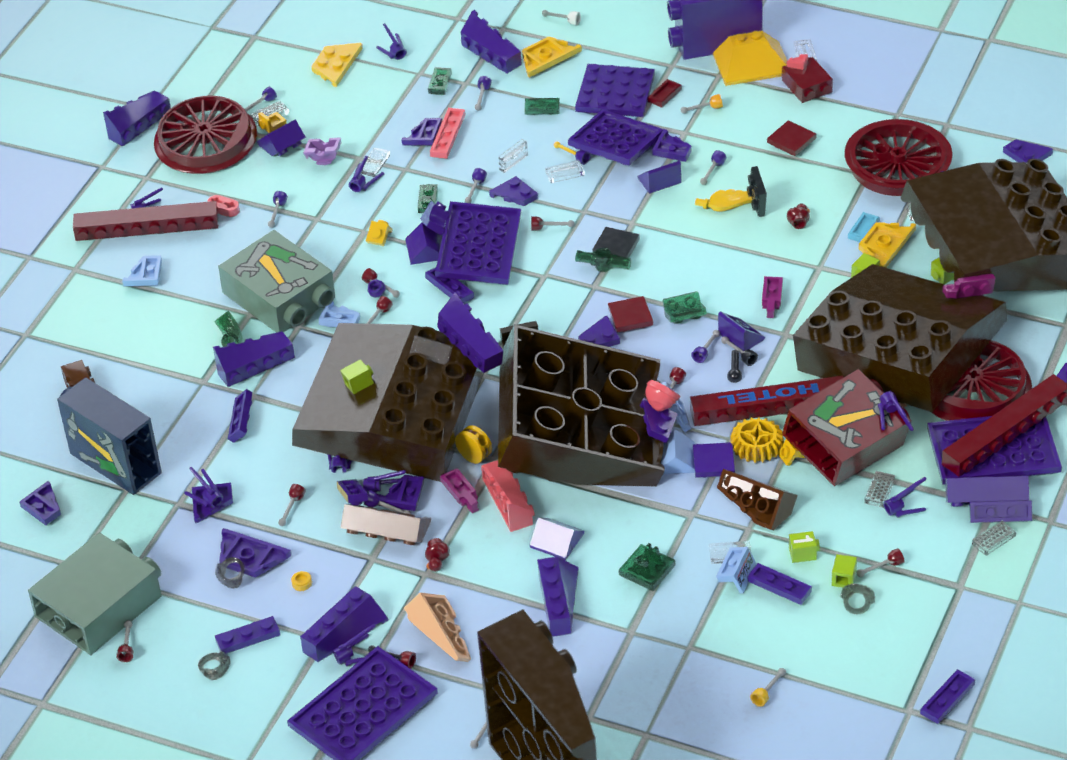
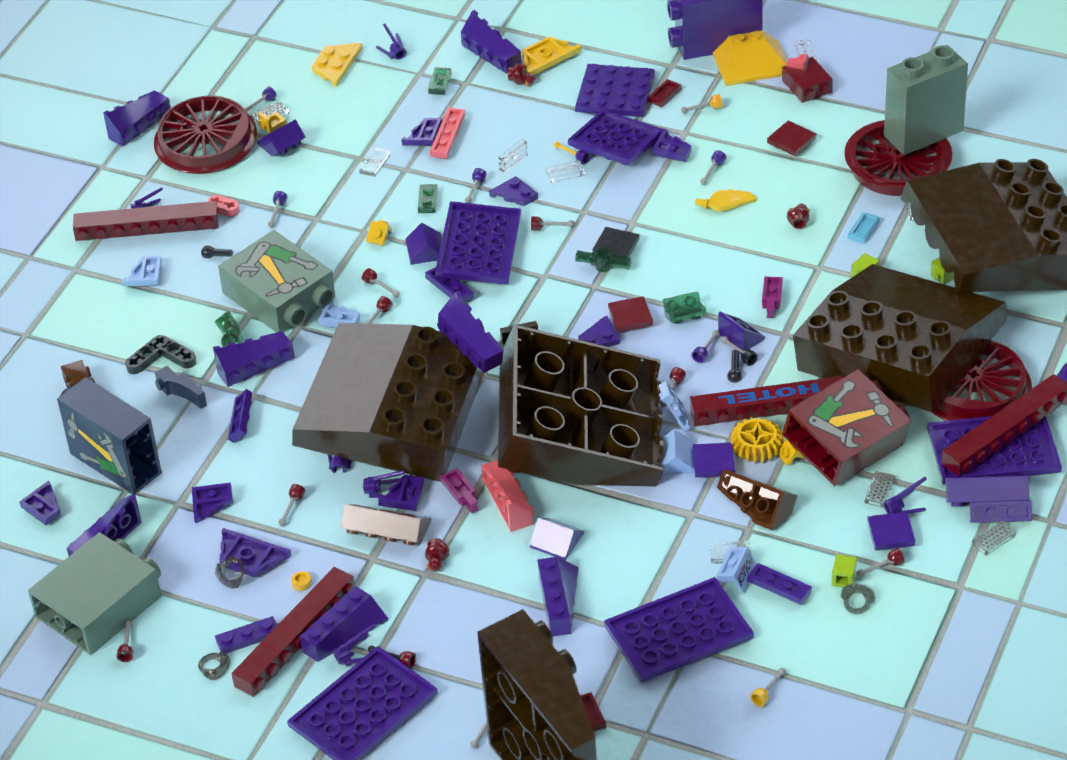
(114, 524): none -> dark purple wedge
(160, 346): none -> black beam
(179, 385): none -> dark blue slope
(208, 252): none -> black bar
(211, 495): dark purple plant -> none
(285, 638): none -> dark red brick
(322, 151): medium lavender cylinder -> none
(352, 491): dark purple plate -> none
(357, 376): lime brick -> none
(358, 181): dark purple plant -> none
(373, 500): hinge -> none
(376, 284): dark purple plate -> none
(431, 349): clear tile -> none
(435, 217): dark purple arch -> none
(435, 619): light nougat wedge -> none
(473, 444): yellow head -> none
(485, 86): hinge -> none
(518, 75): none -> dark red animal
(542, 106): clear green plate -> none
(573, 17): white hinge -> none
(594, 714): none -> dark red tile
(647, 567): clear green plate -> none
(658, 423): dark purple wing -> none
(660, 396): coral hat -> none
(661, 177): dark purple slope -> none
(678, 629): none -> dark purple plate
(757, 191): black tile -> none
(803, 547): lime brick -> none
(885, 241): yellow wing -> none
(890, 404): dark purple plant -> none
(891, 531): none -> dark purple tile
(925, 99): none -> sand green brick
(947, 696): dark purple plate -> none
(970, 286): magenta hinge -> none
(1023, 151): dark purple wing -> none

